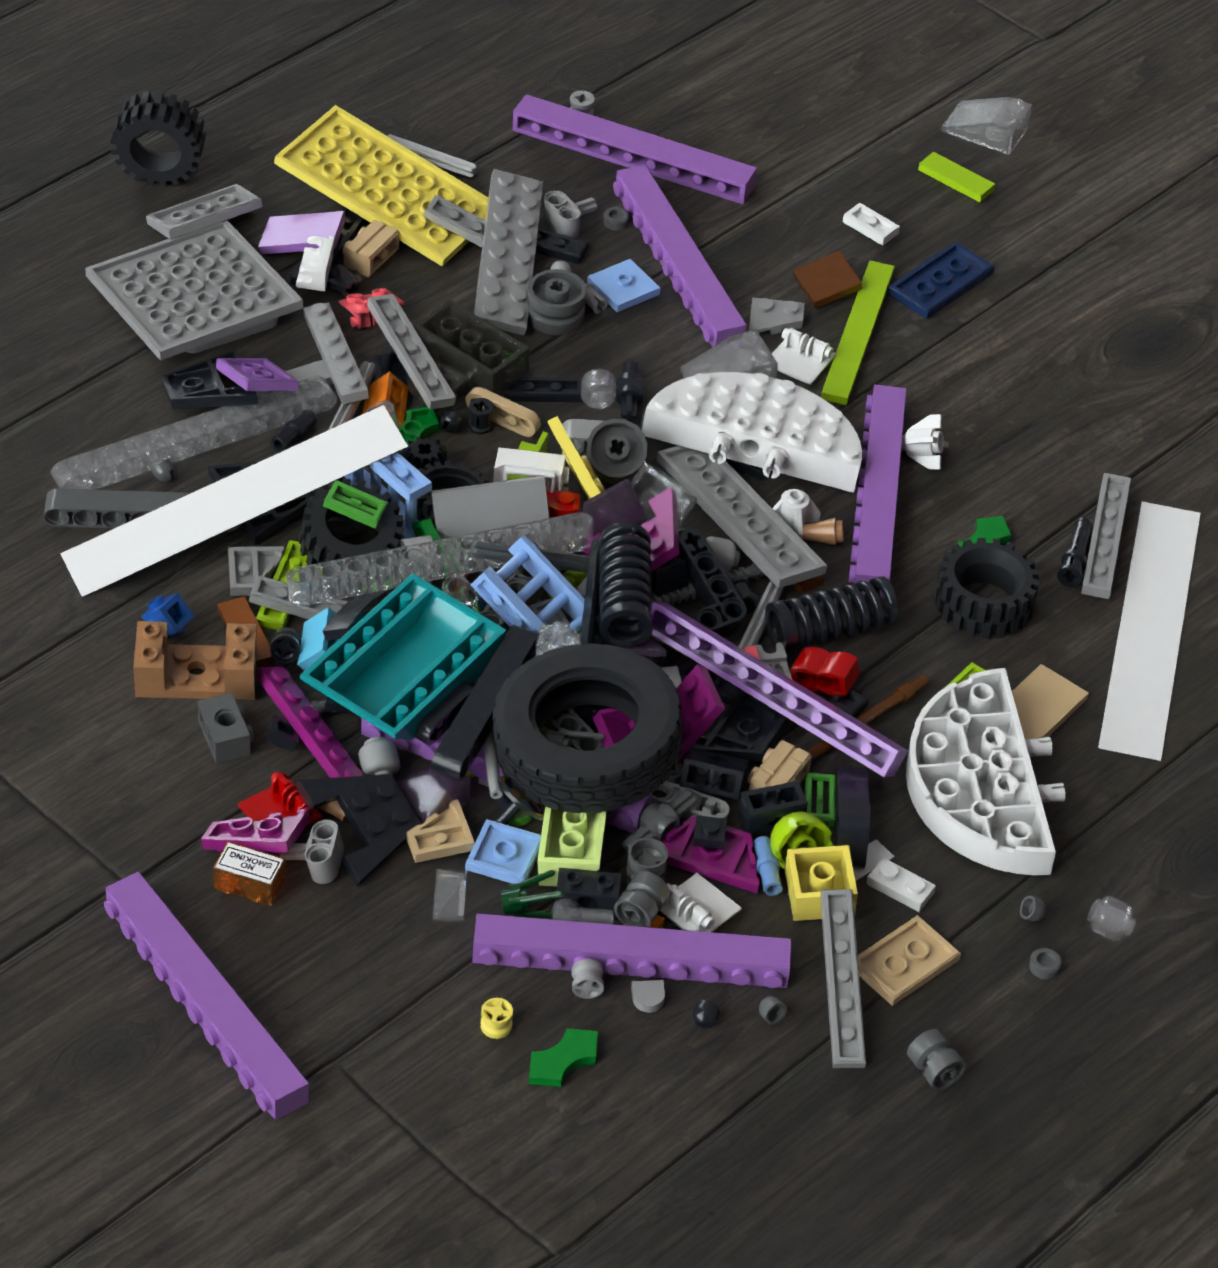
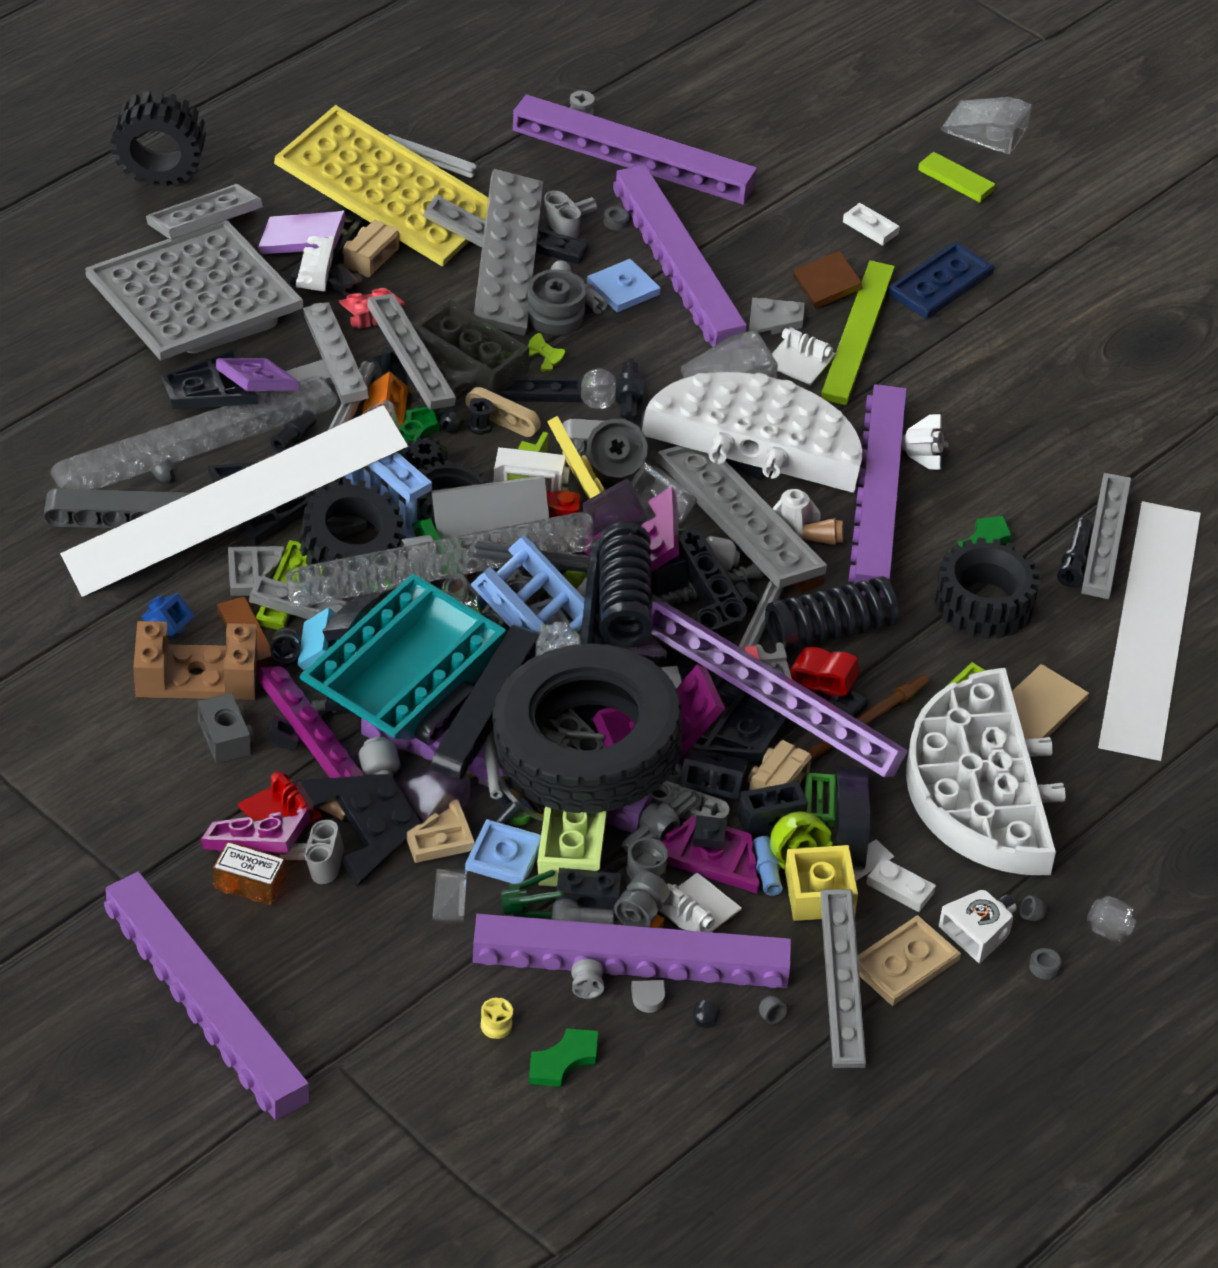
(352, 507): bright green tile -> none
(552, 355): none -> lime piece
(935, 1057): dark grey wheel -> none
(978, 922): none -> white torso

